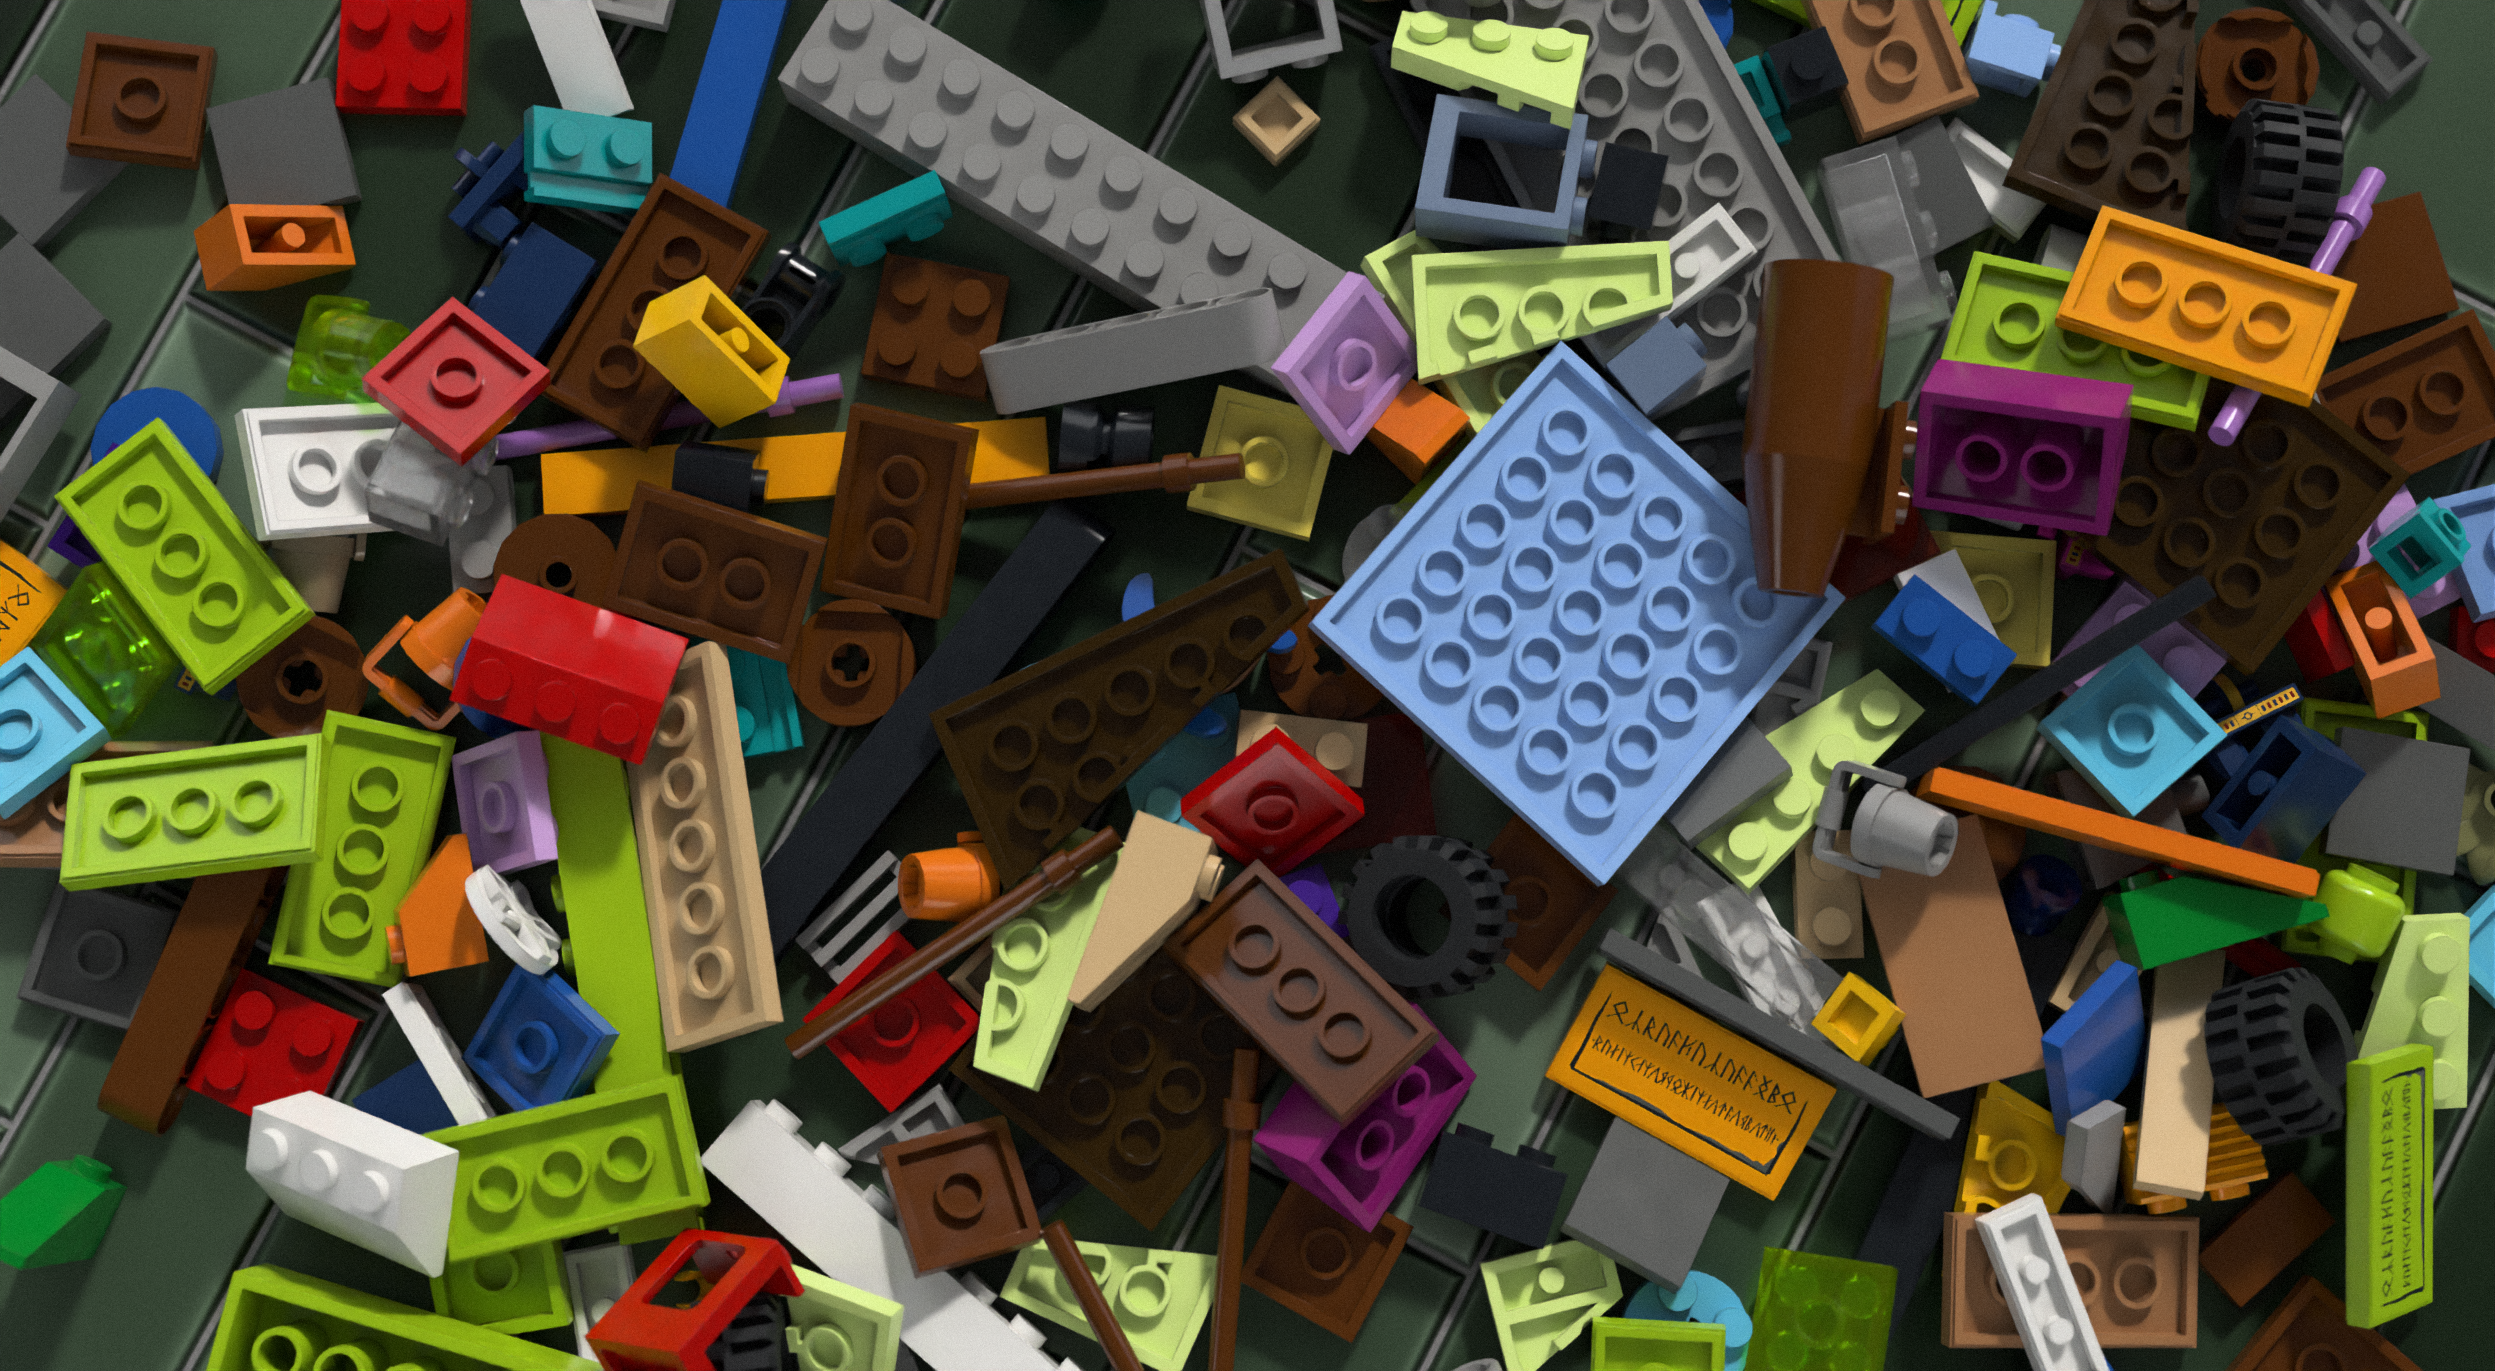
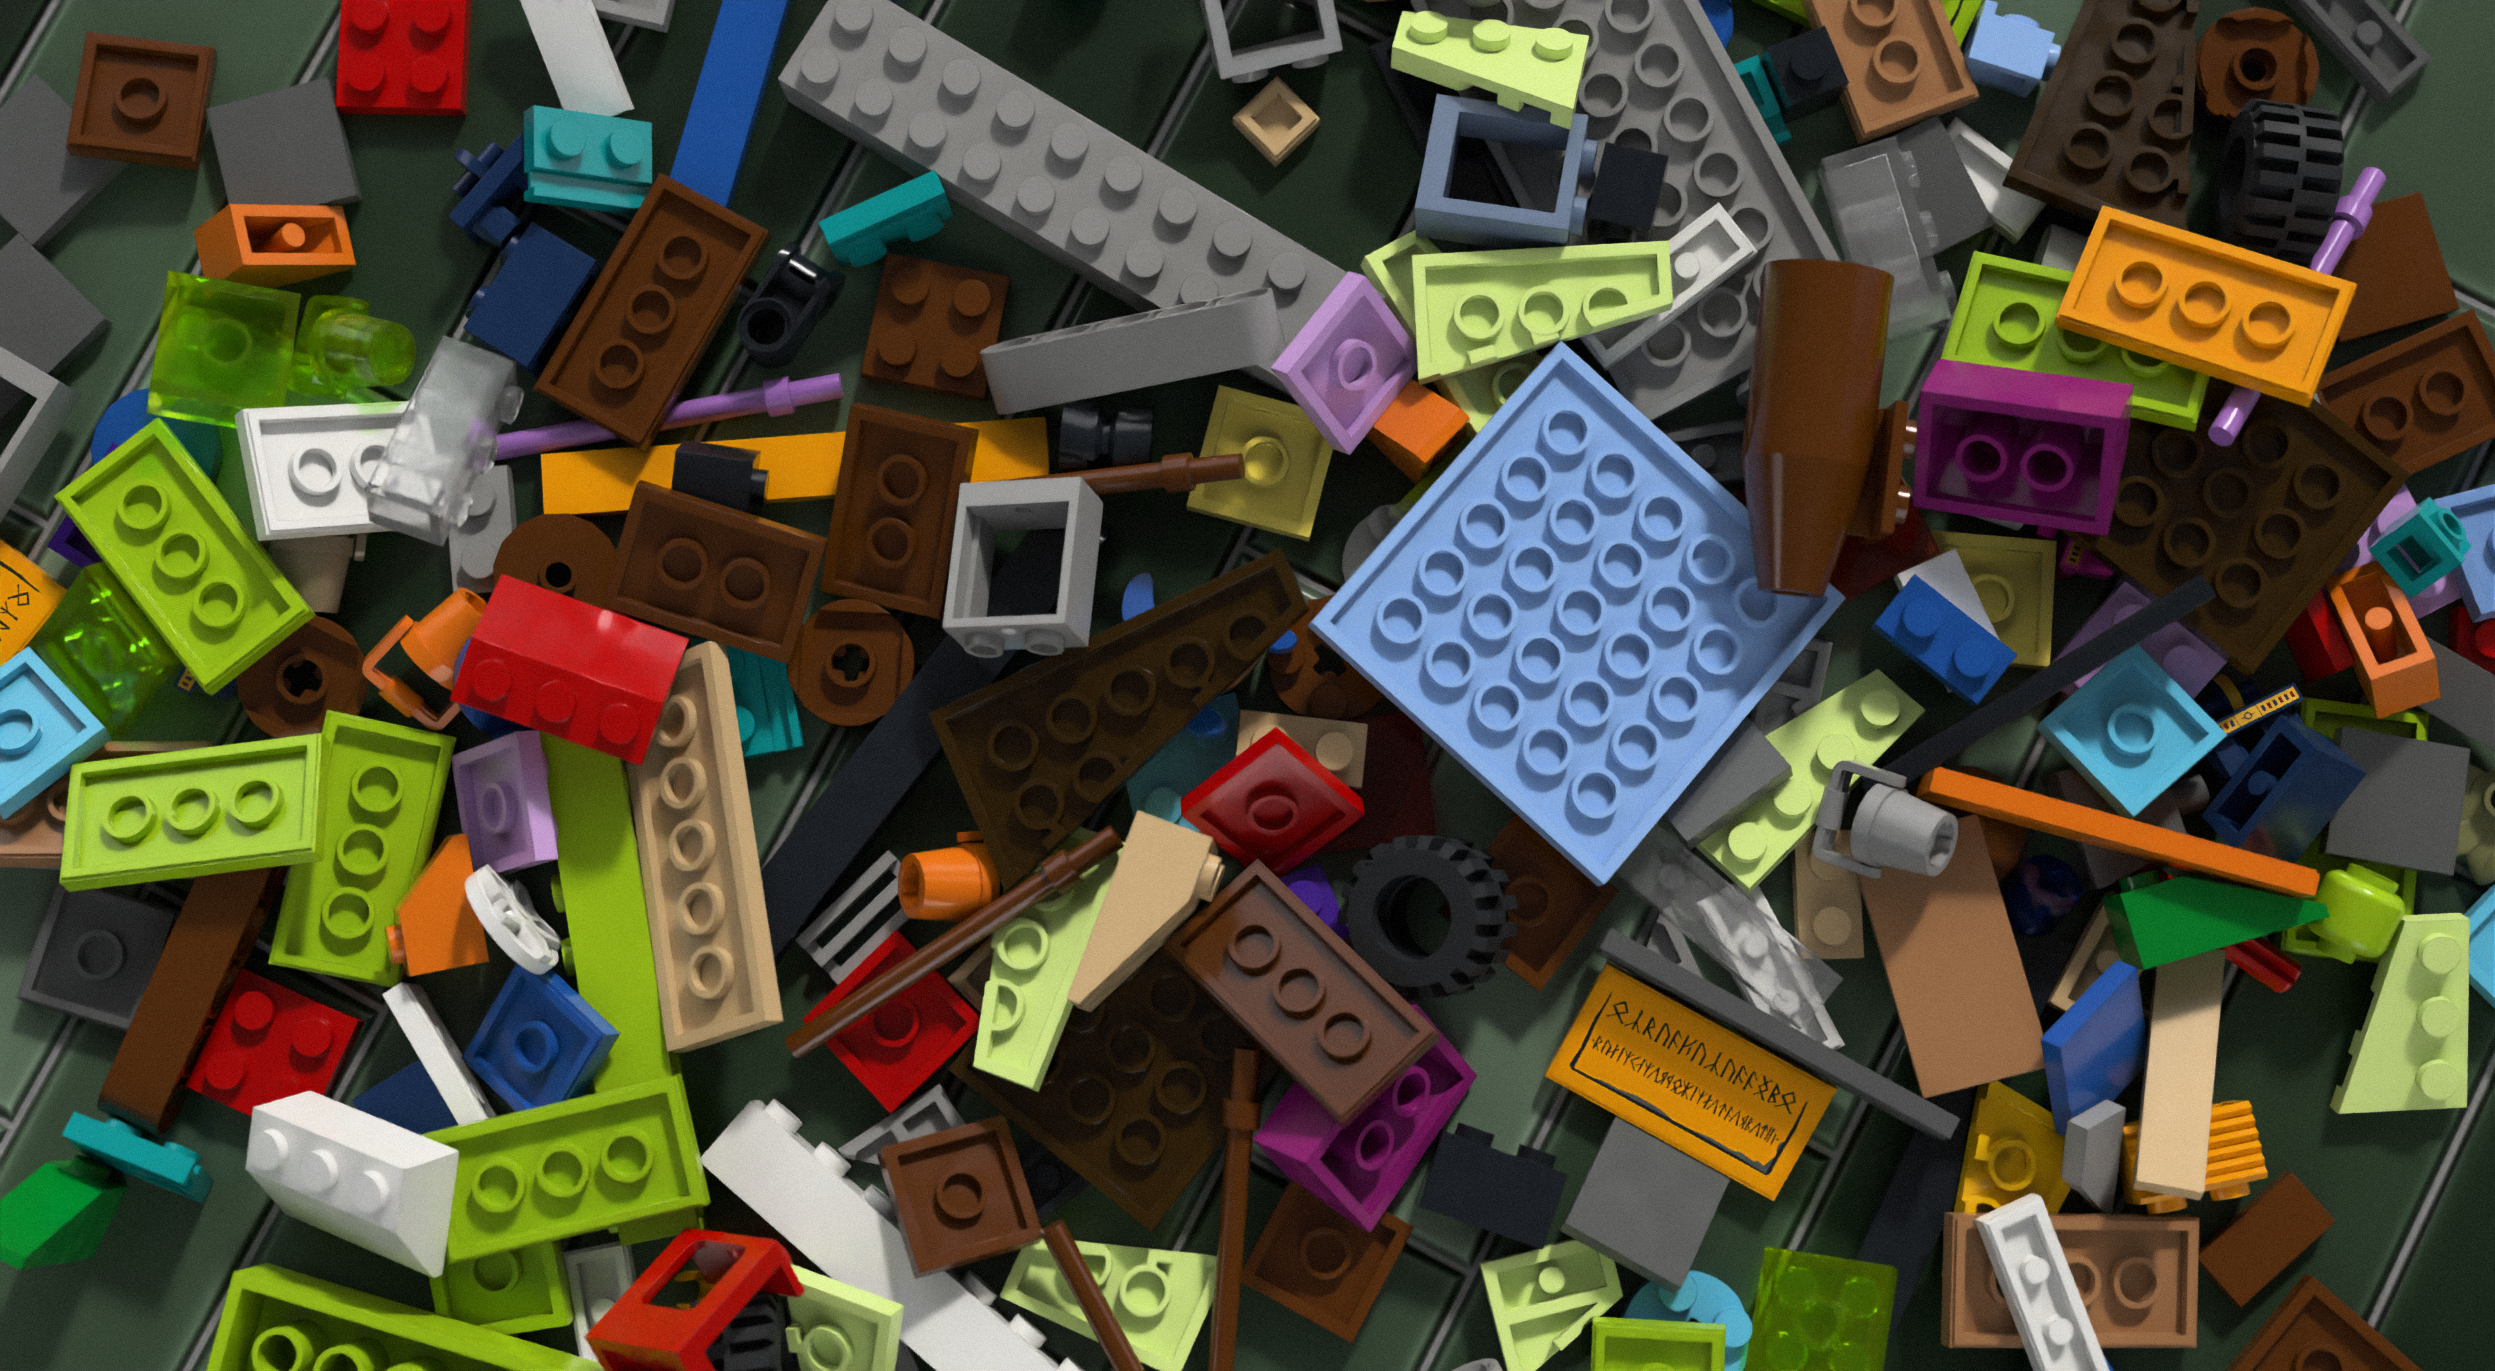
(124, 1150): none -> teal plate
(221, 349): none -> clear neon green brick
(456, 381): plate -> none
(711, 352): yellow brick -> none
(1012, 507): none -> light grey window
(1658, 366): sand blue brick -> none
(1859, 1019): yellow tile -> none
(2280, 1055): black tyre -> none
(2389, 1184): lime tile -> none

